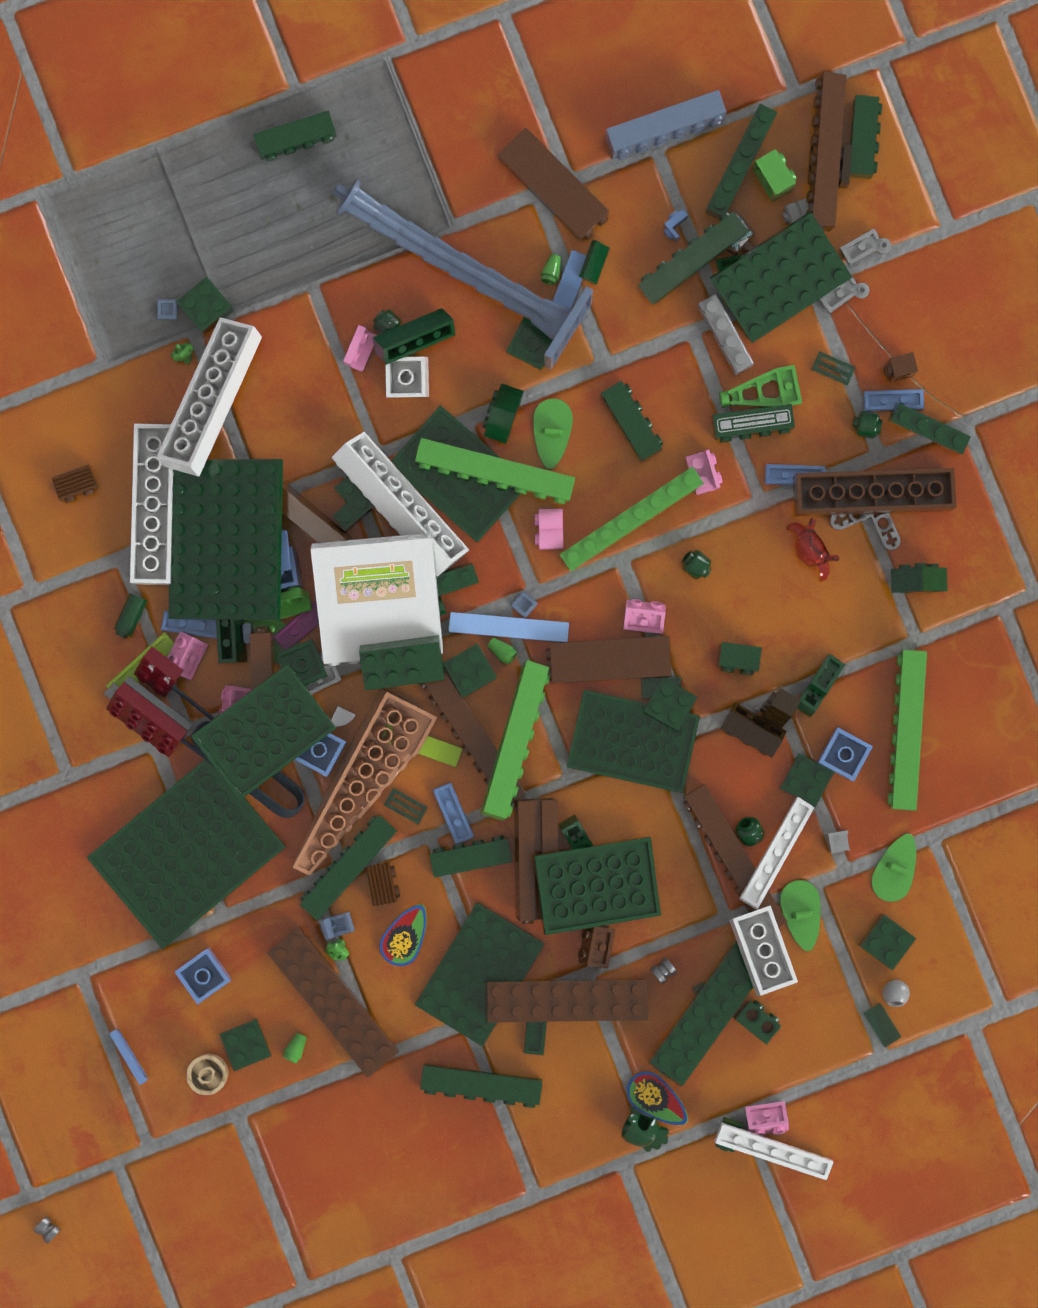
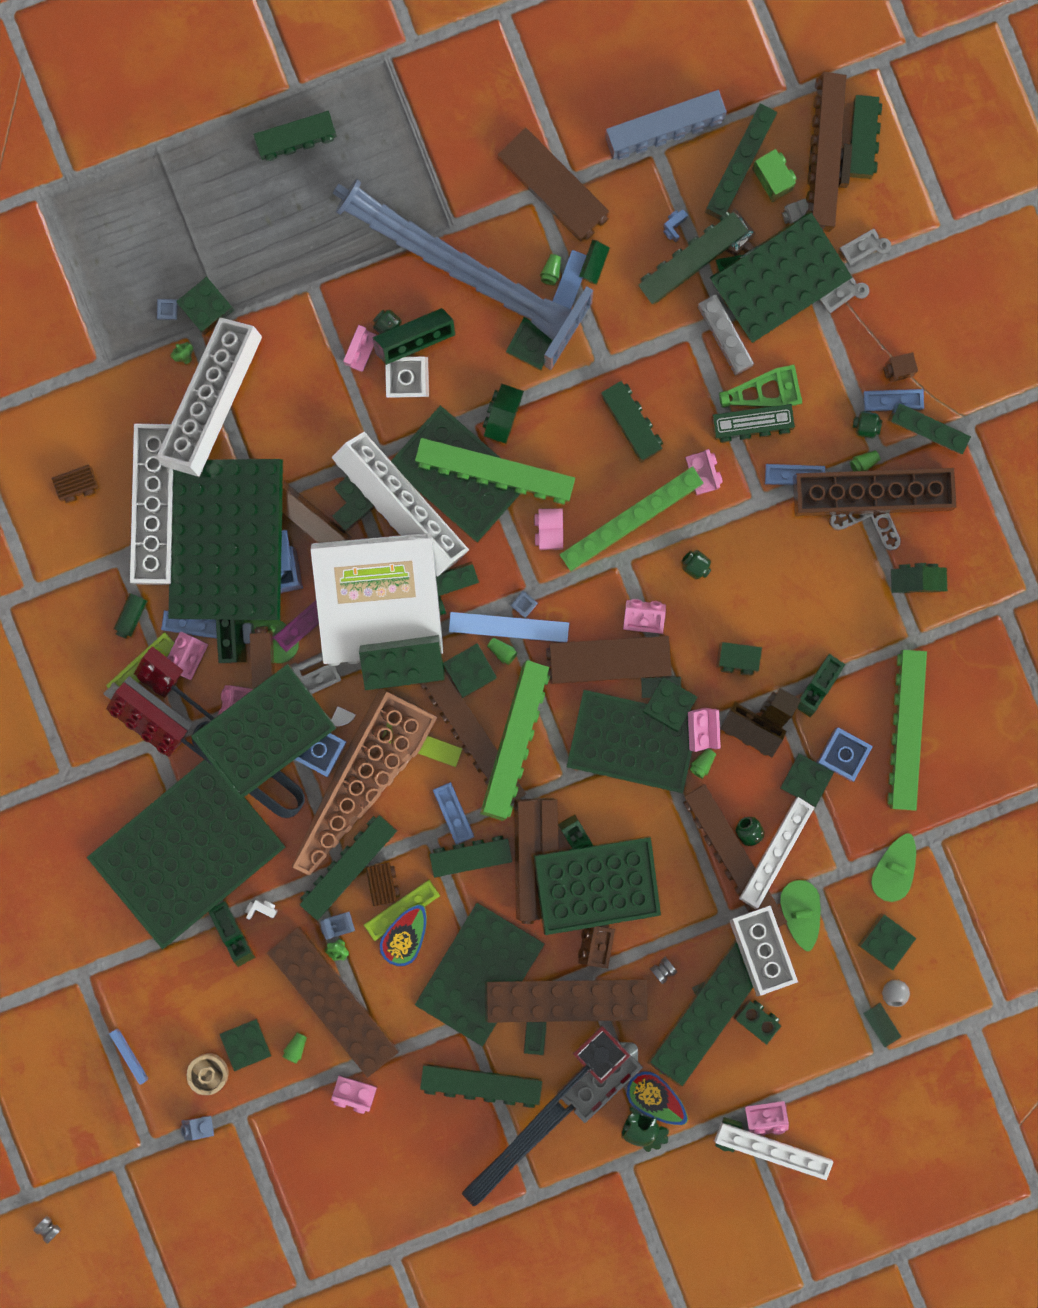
(197, 1128): none -> sand blue bracket
(203, 975): medium blue brick -> none
(231, 934): none -> dark green slope
(266, 908): none -> white bracket
(294, 602): bright green bracket -> none
(304, 662): dark green plate -> none
(353, 1094): none -> bright pink bracket
(391, 798): clear green tile -> none
(421, 895): none -> lime tile
(552, 430): bright green shield -> none
(605, 1070): none -> piece
(703, 763): none -> bright green cone
(704, 729): none -> bright pink bracket
(811, 548): clear red piece -> none
(817, 362): clear green tile -> none
(837, 841): light grey panel -> none
(864, 461): none -> bright green cone

